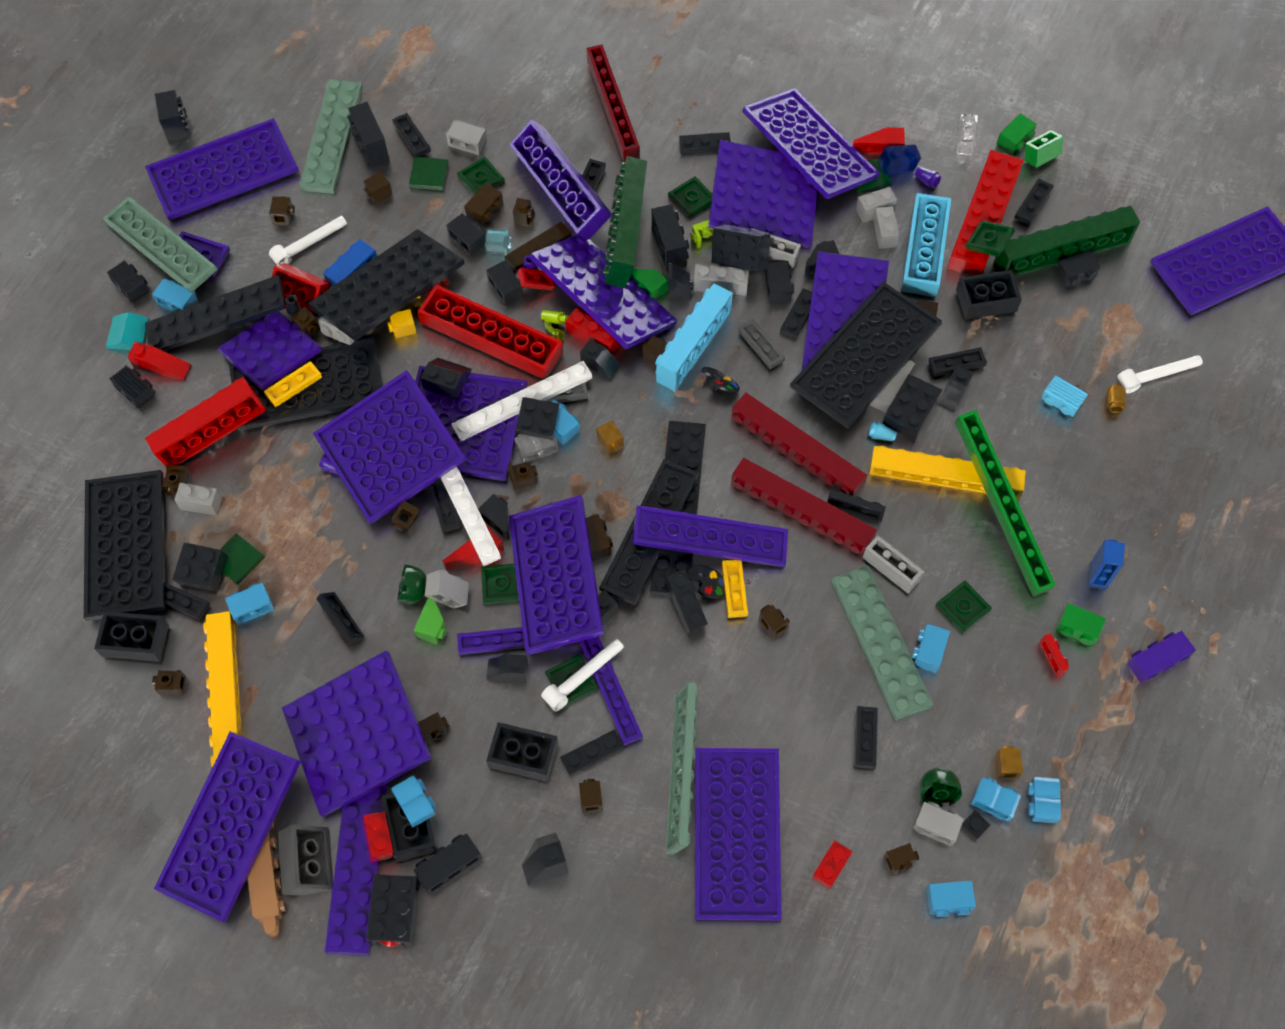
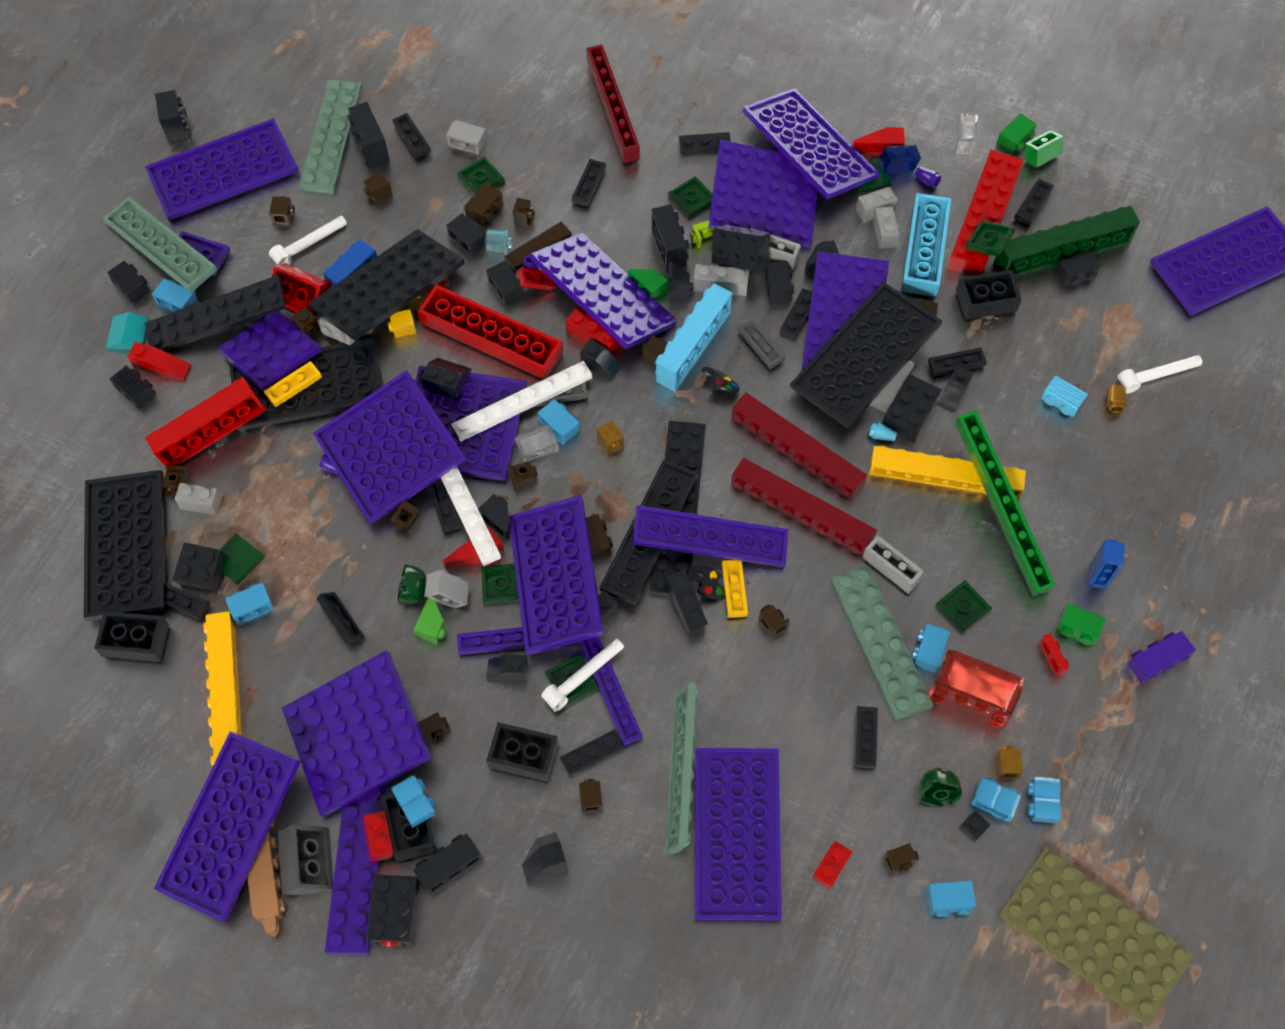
(174, 686): dark brown brick -> none
(292, 305): black axle -> none
(428, 173): dark green tile -> none
(537, 418): black plate -> none
(556, 317): lime plant -> none
(560, 179): dark purple brick -> none
(625, 222): dark green brick -> none
(856, 505): black plate -> none
(938, 823): light grey brick -> none
(977, 685): none -> clear red windscreen
(1096, 936): none -> olive plate

